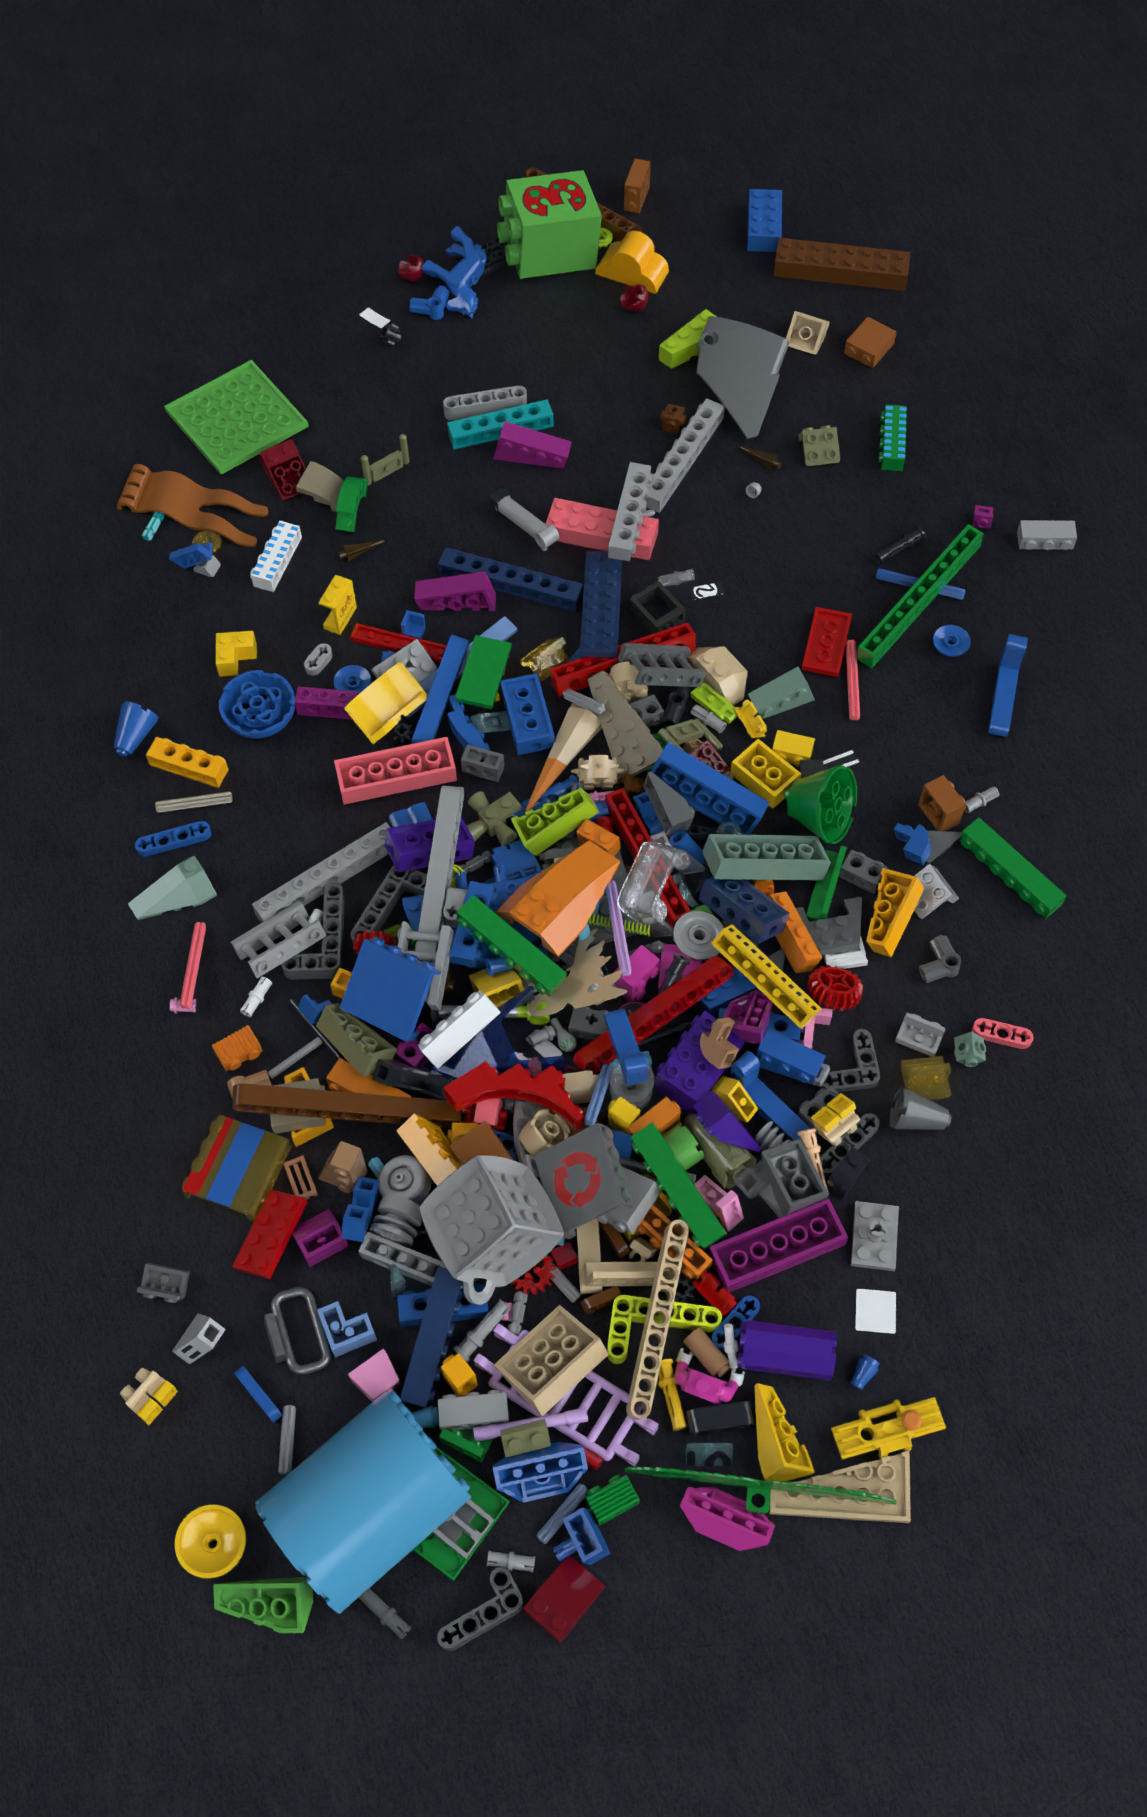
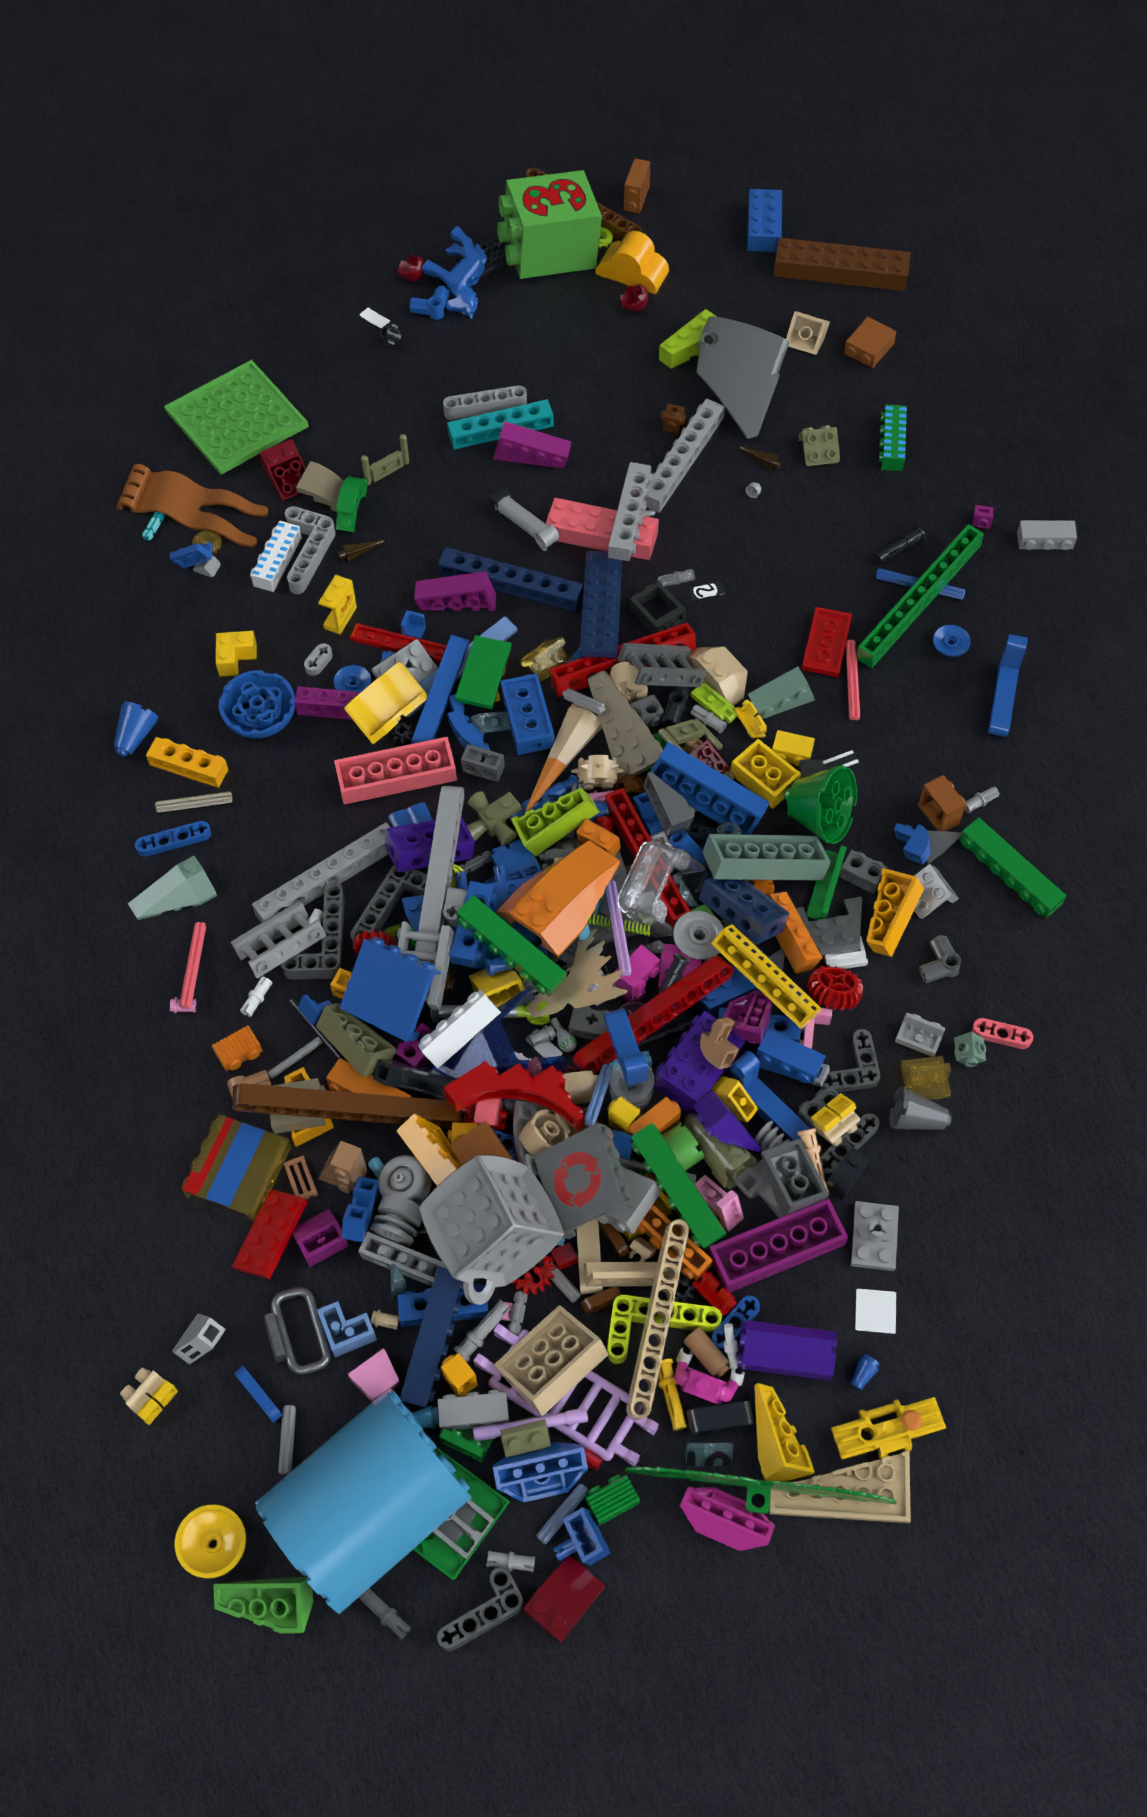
(164, 1282): dark grey bracket -> none
(321, 534): none -> light grey beam
(385, 1320): none -> tan pin

